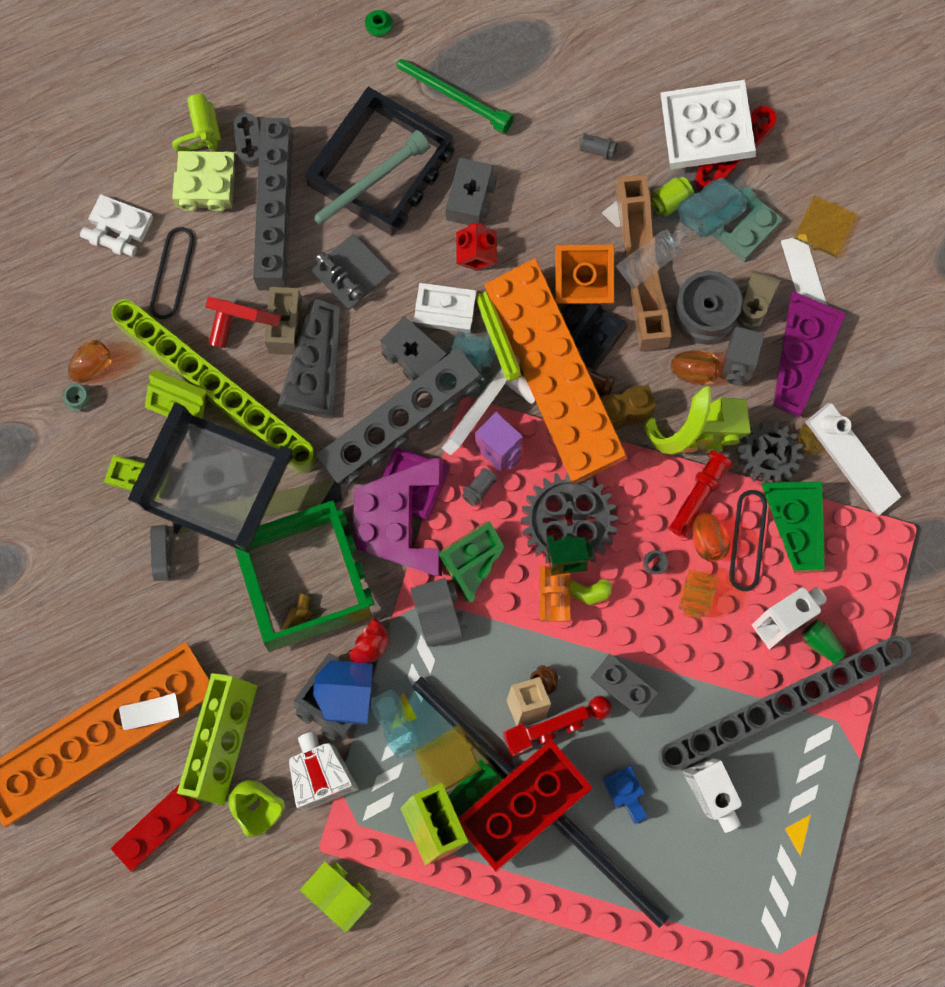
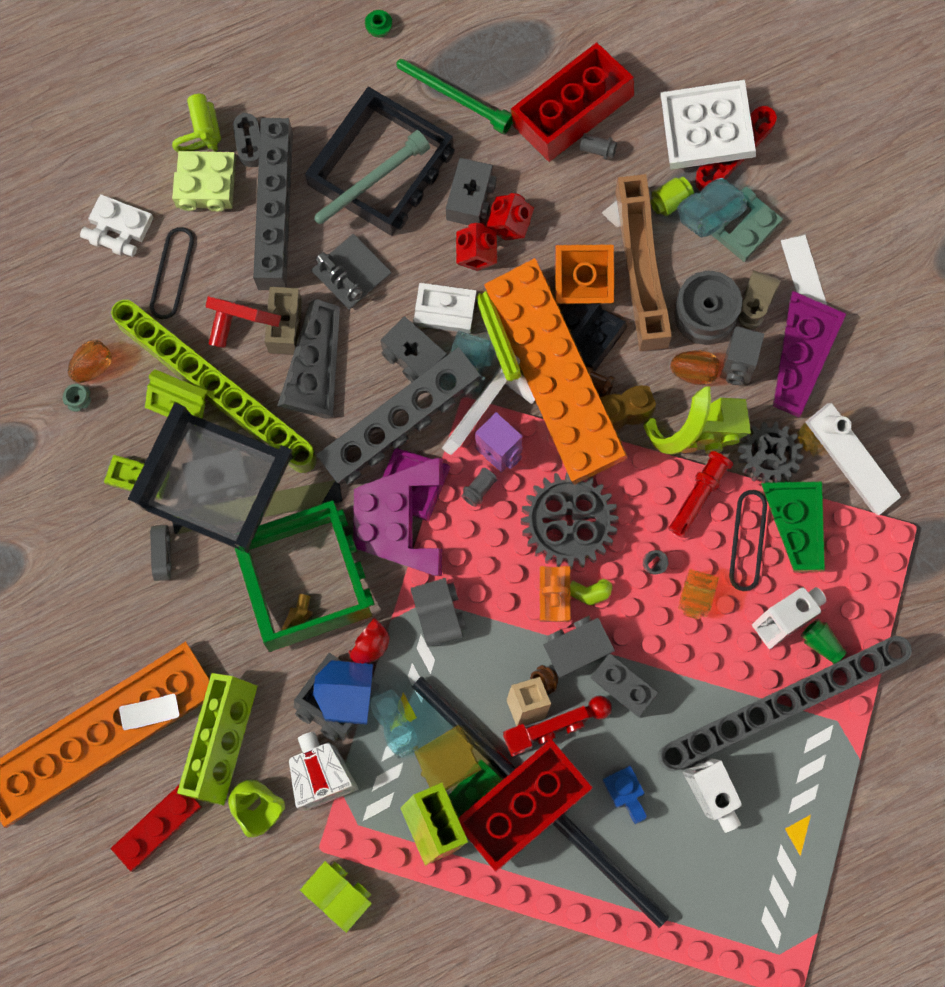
(472, 558): green wing -> none
(510, 216): none -> red brick
(568, 554): dark green brick -> none
(573, 101): none -> red brick
(578, 647): none -> dark grey brick
(652, 256): clear hinge -> none
(710, 538): clear orange animal -> none
(825, 226): clear yellow piece -> none

